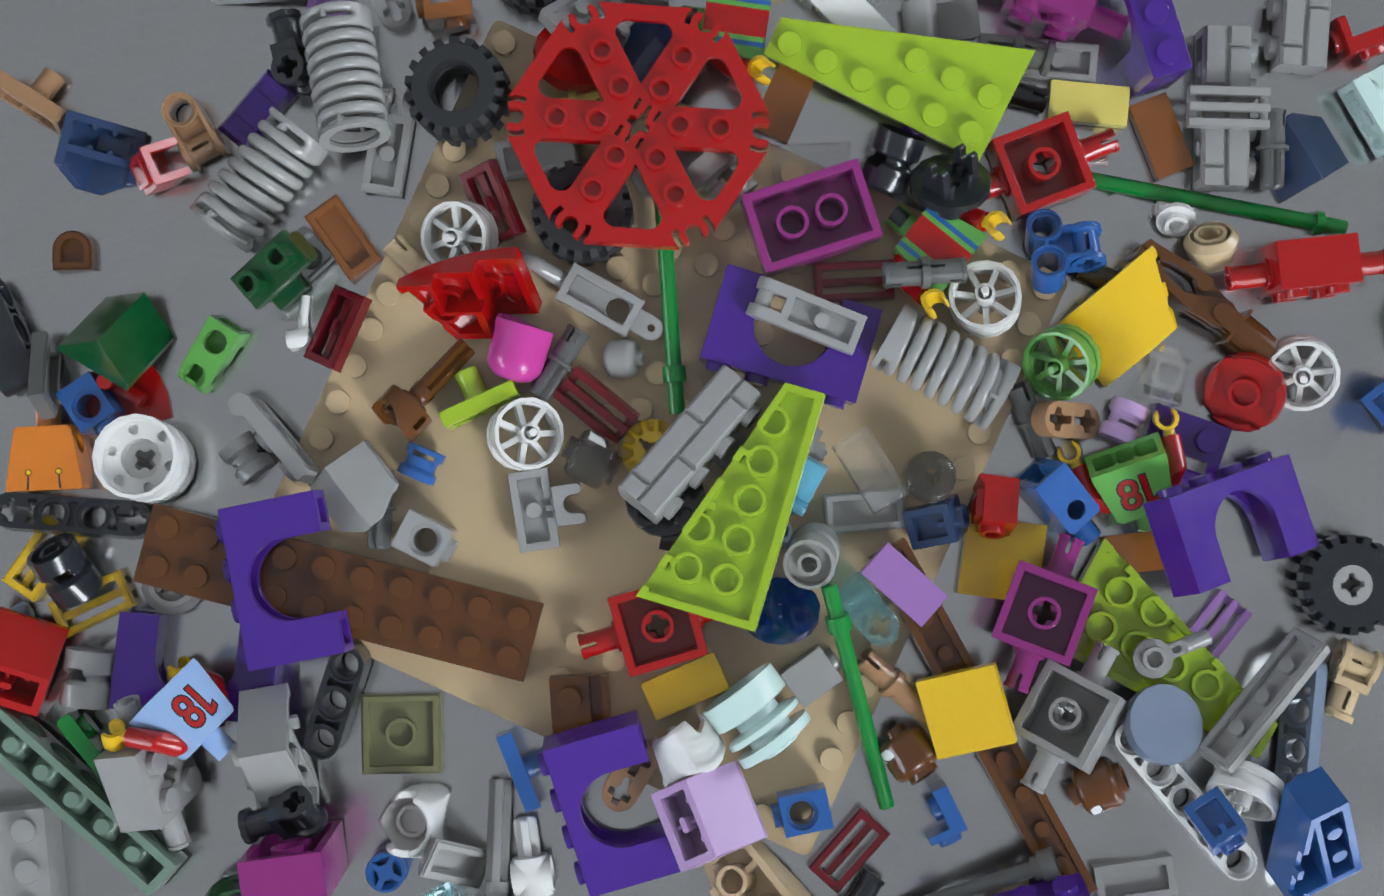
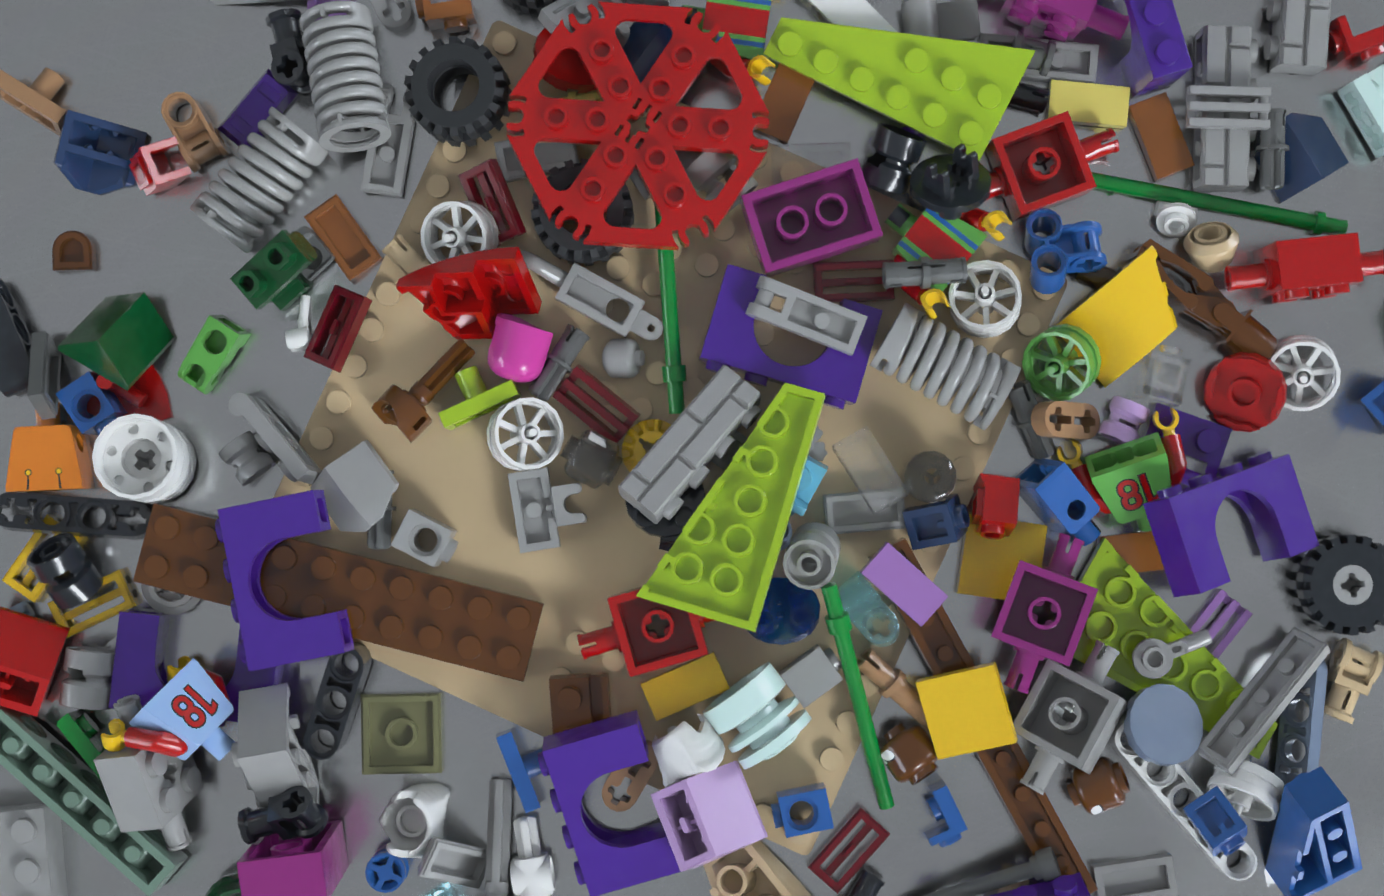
(420, 467): blue wheel -> none

